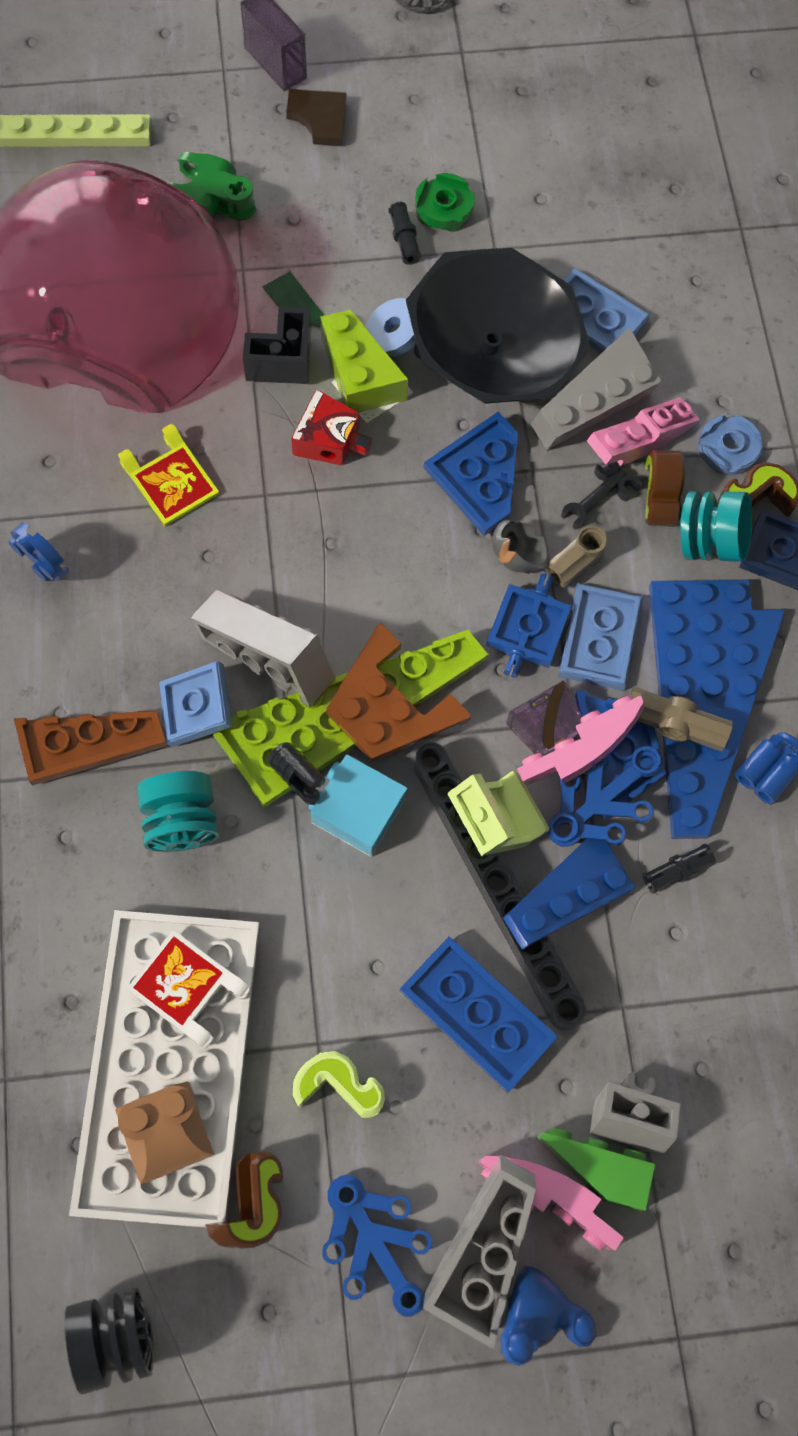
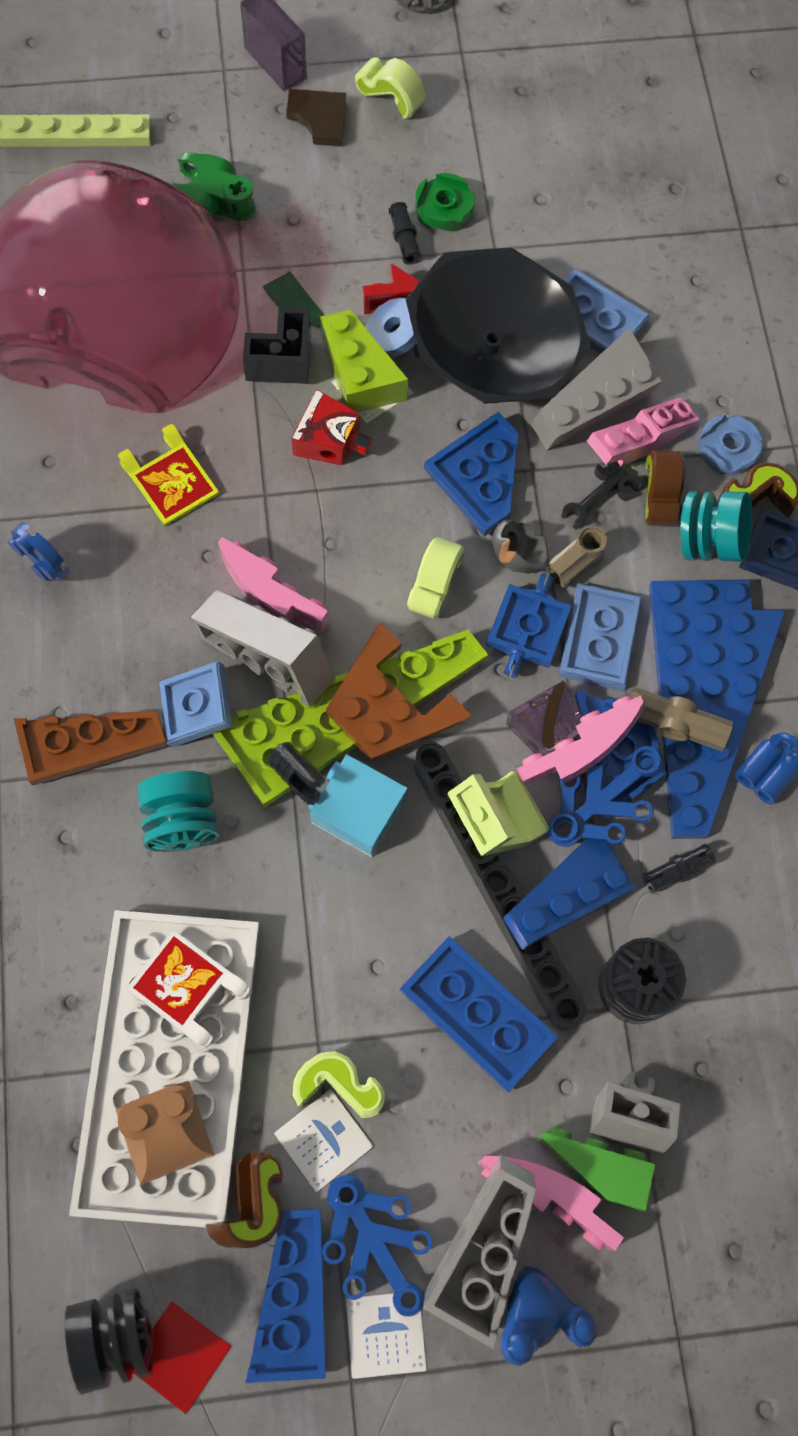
(183, 1357): none -> red sticker
(261, 585): none -> bright pink slope
(291, 1320): none -> blue wing
(323, 1140): none -> white sticker
(382, 1338): none -> white sticker
(393, 78): none -> yellowish green animal
(400, 286): none -> red slope
(435, 577): none -> yellowish green animal
(622, 987): none -> black wheel

